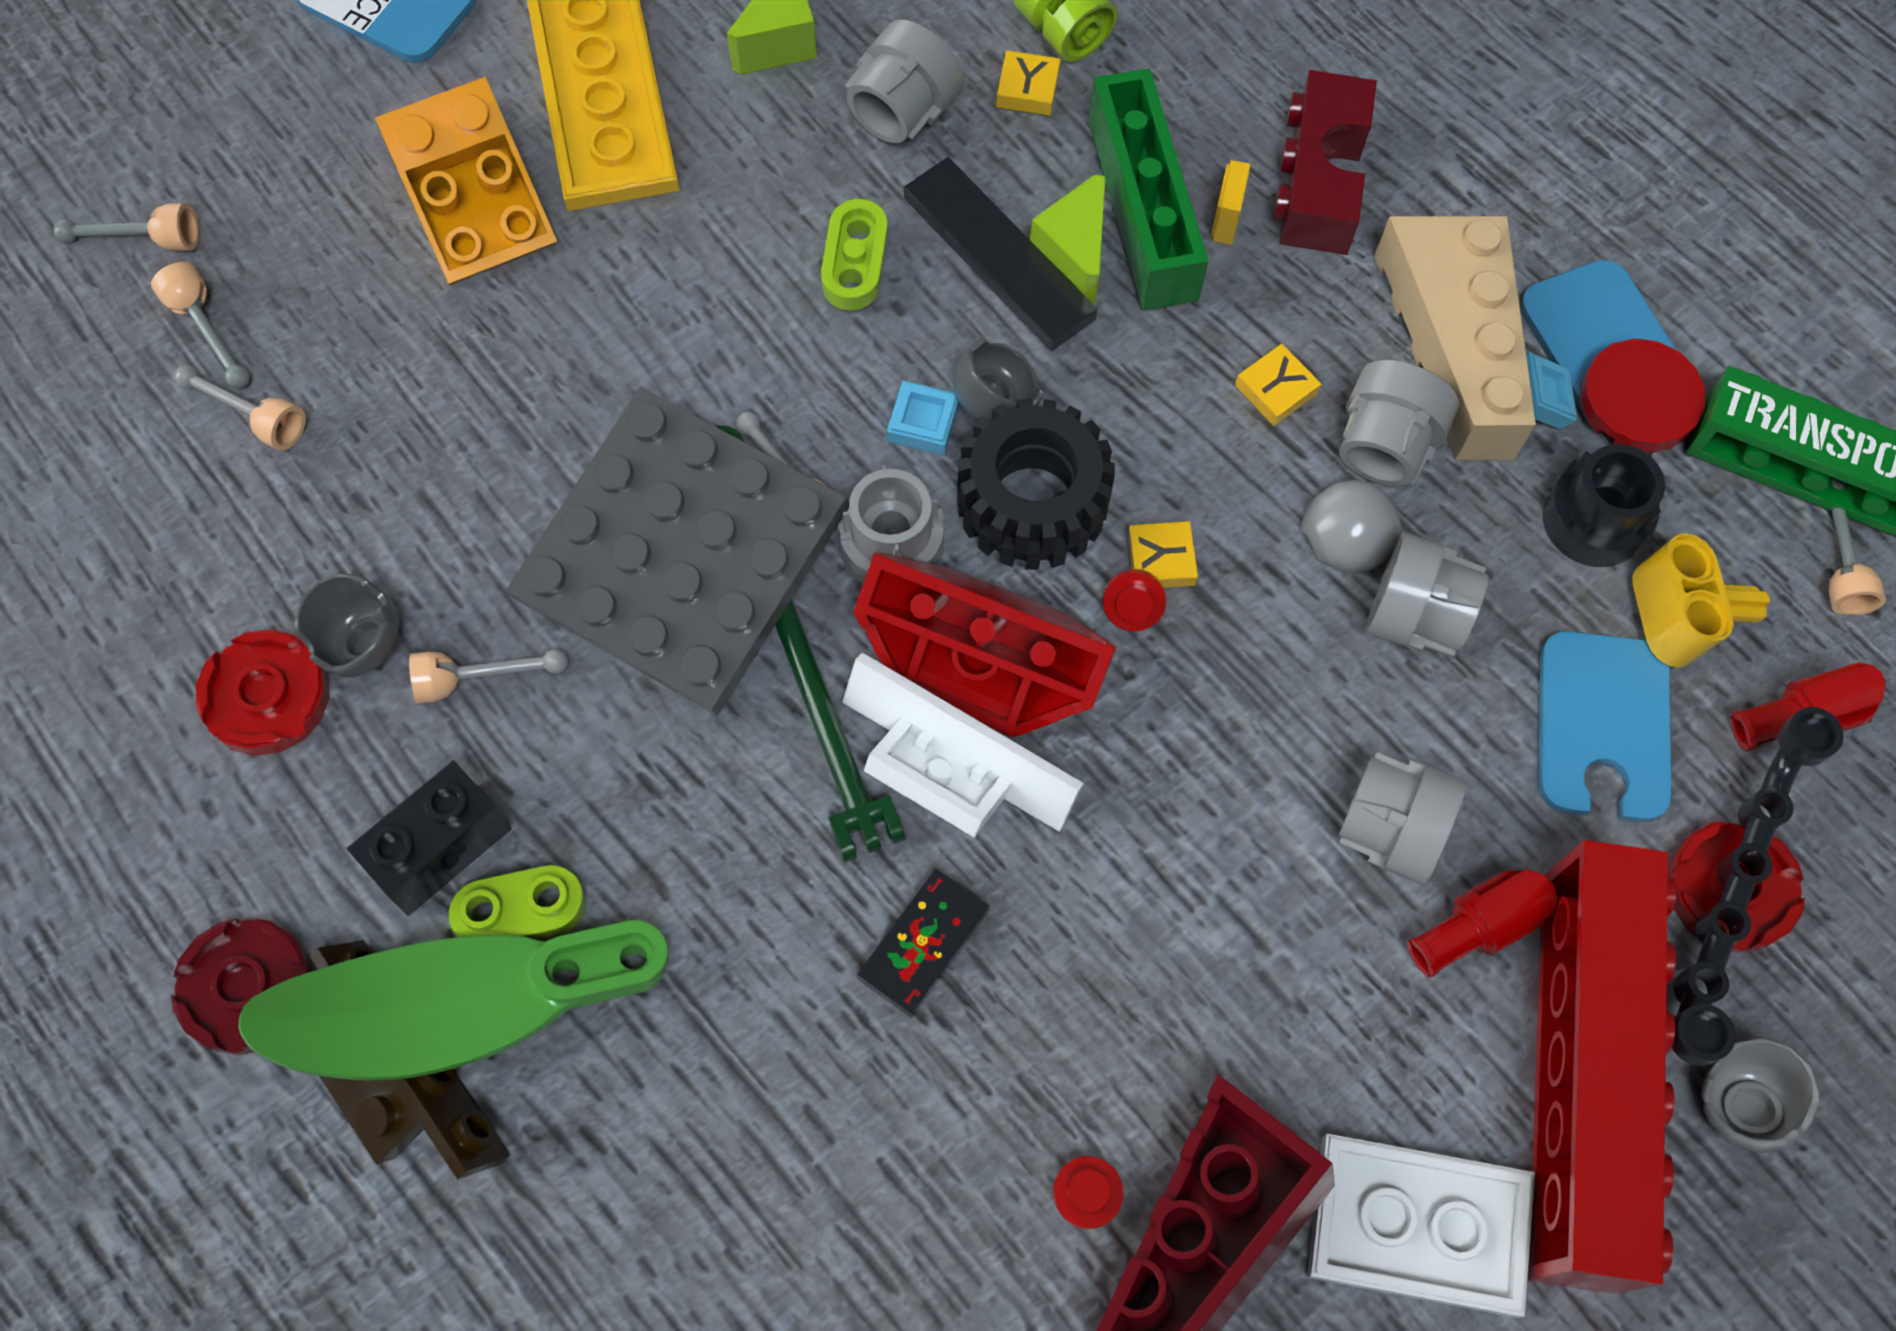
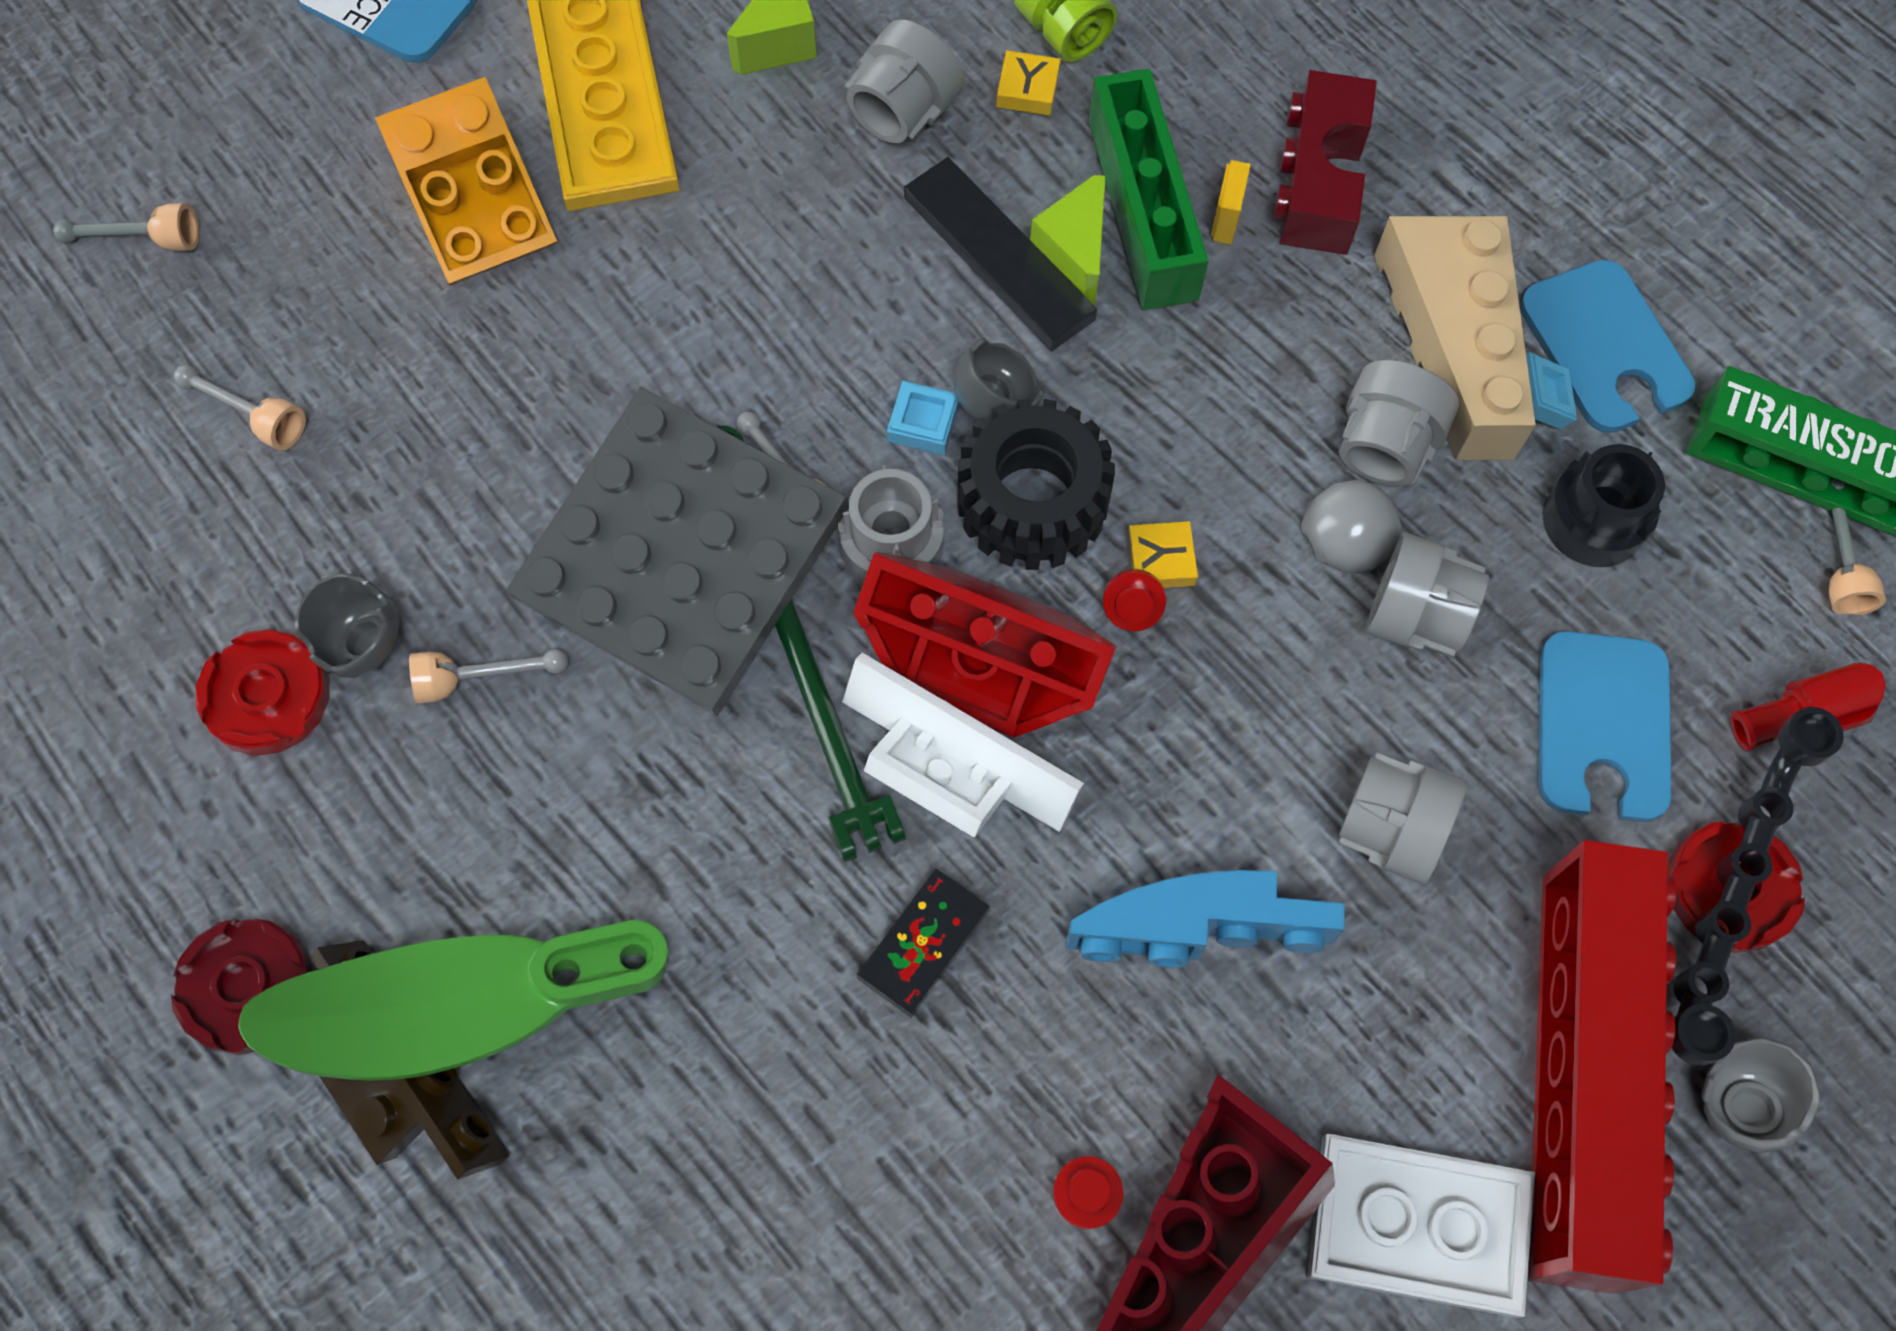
(184, 292): hinge -> none
(429, 838): black brick -> none
(517, 906): lime plate -> none
(854, 258): lime plate -> none
(1176, 915): none -> dark azure slope
(1277, 384): yellow tile -> none
(1486, 919): red arm -> none
(1643, 394): red tile -> none
(1686, 601): yellow beam -> none

